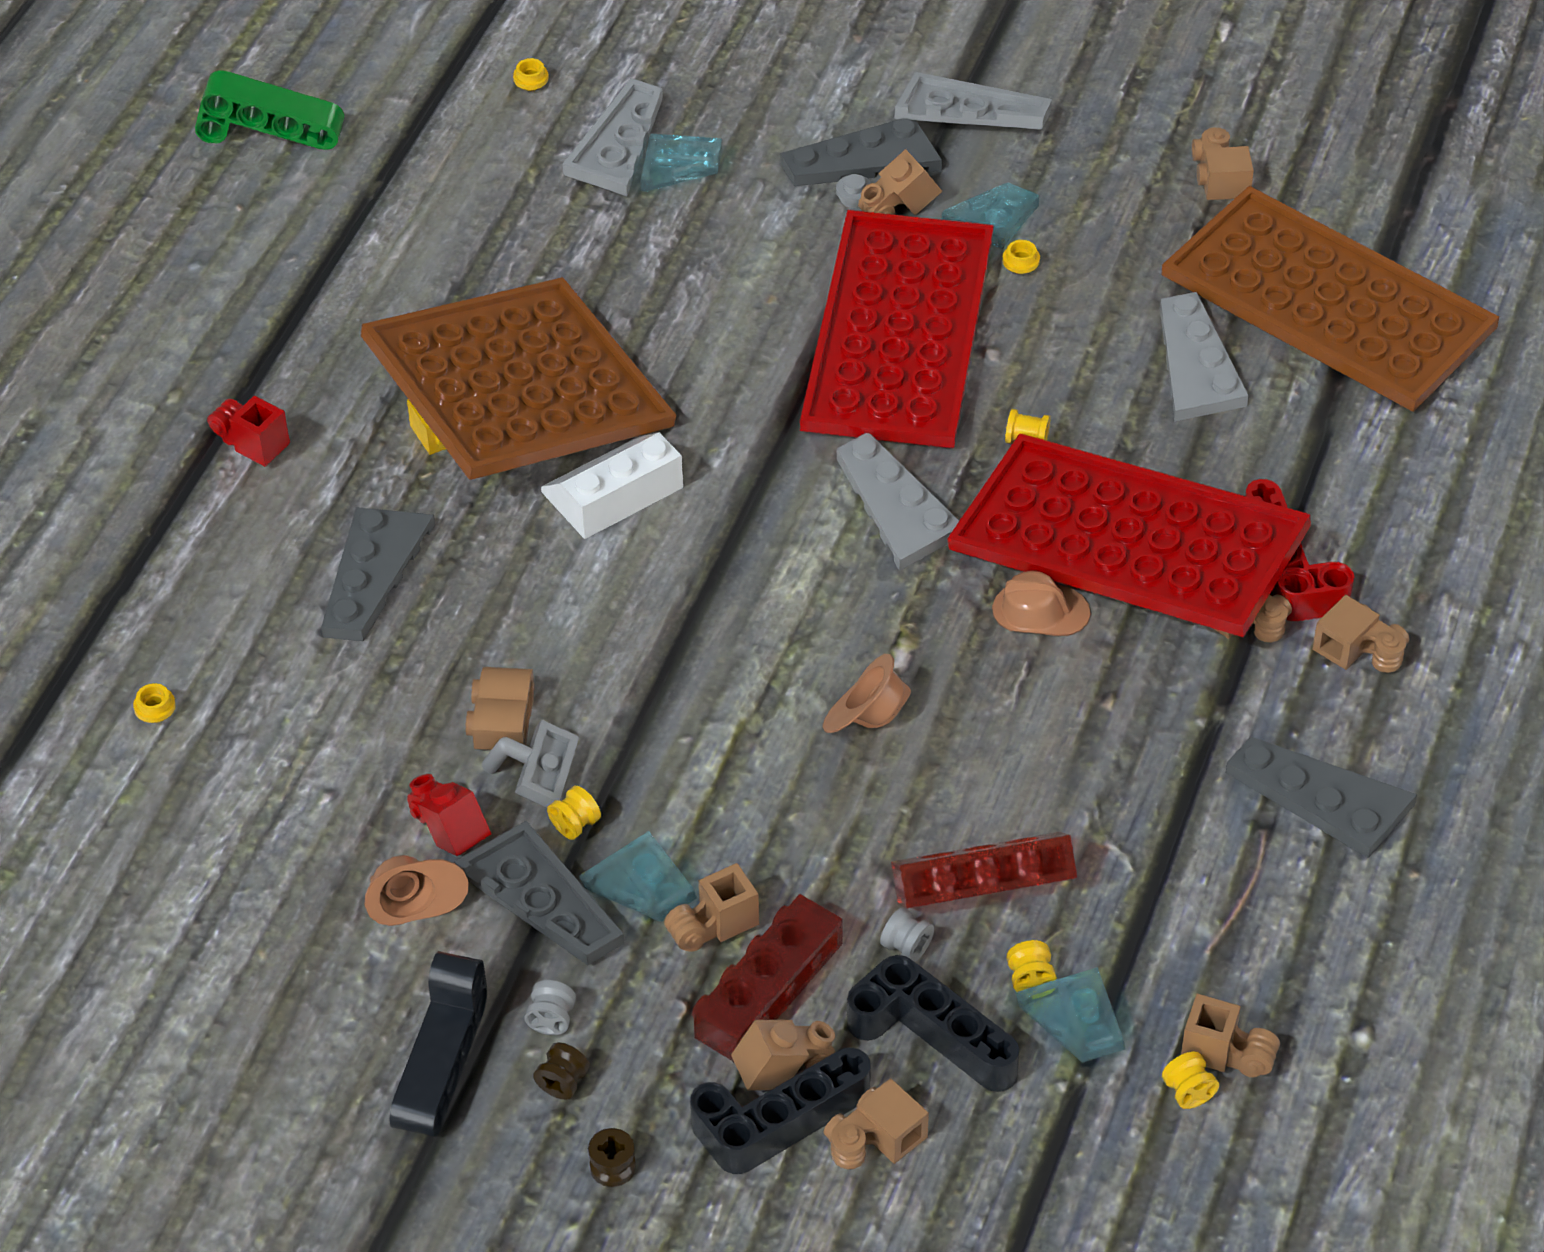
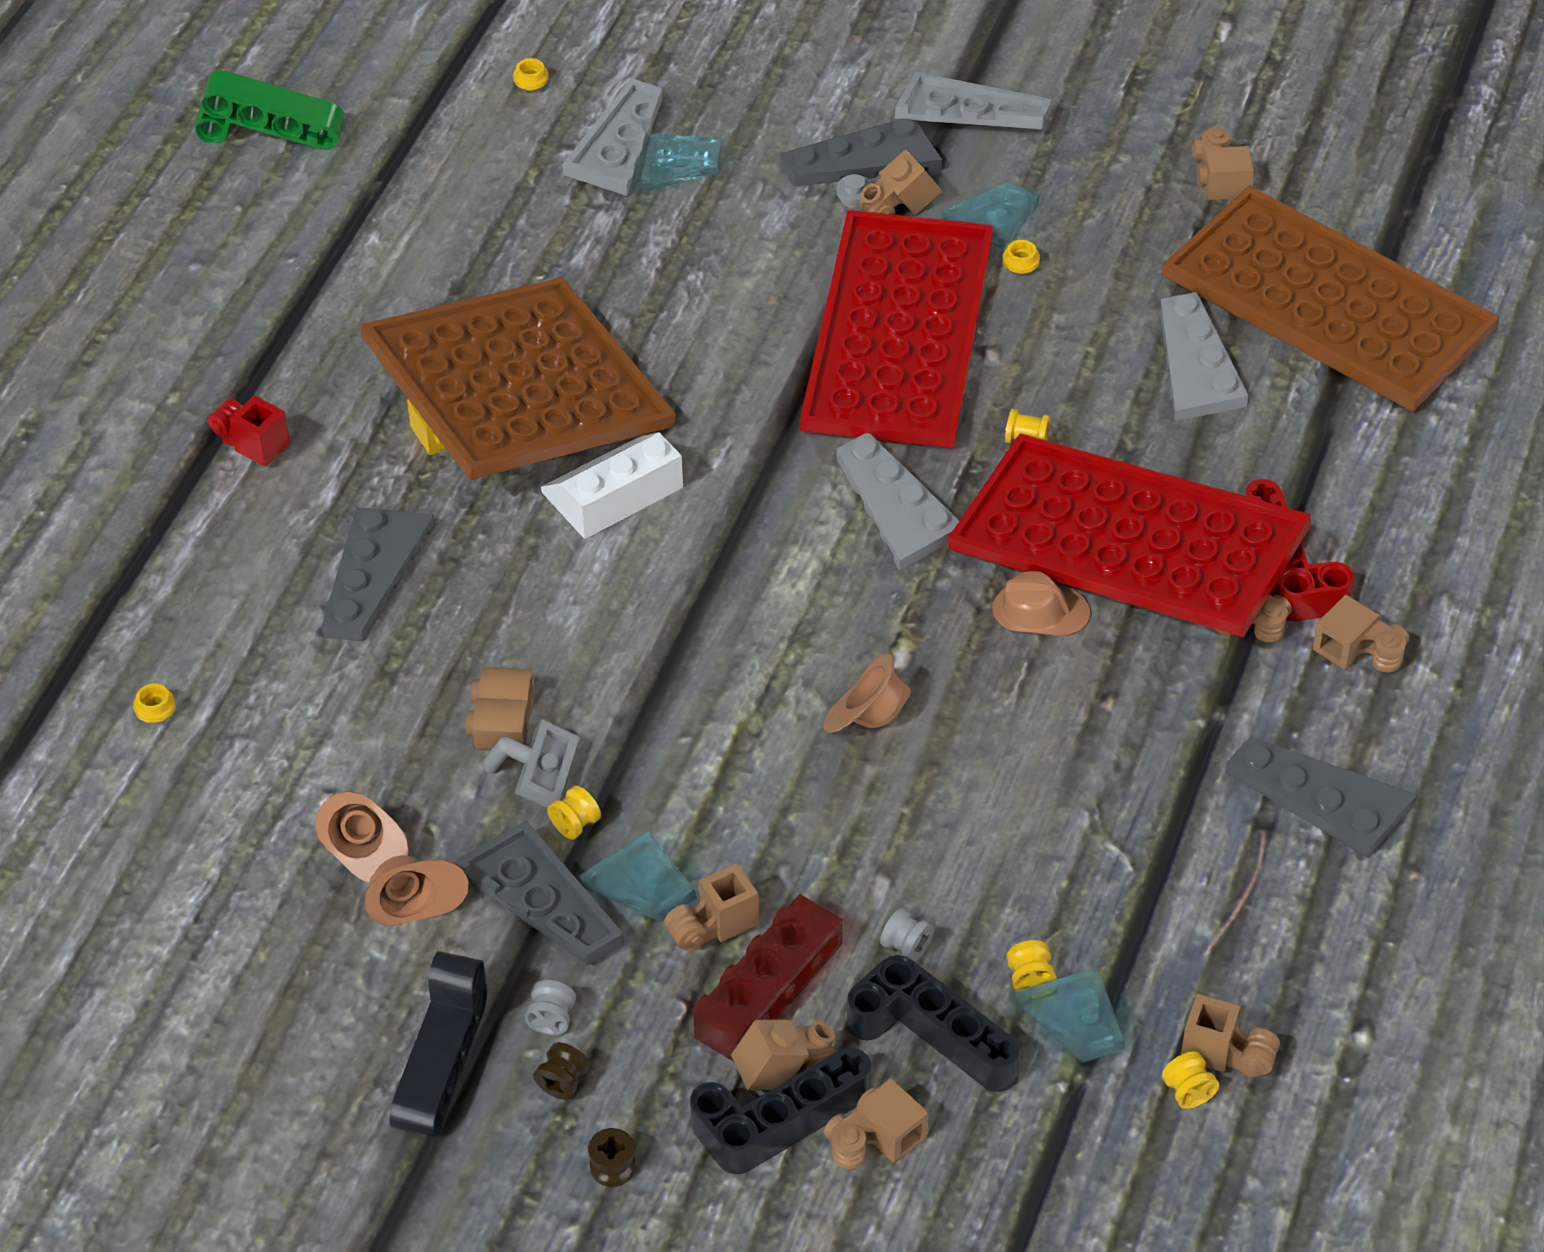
(359, 833): none -> nougat piece
(449, 813): red brick -> none
(984, 869): clear red brick -> none

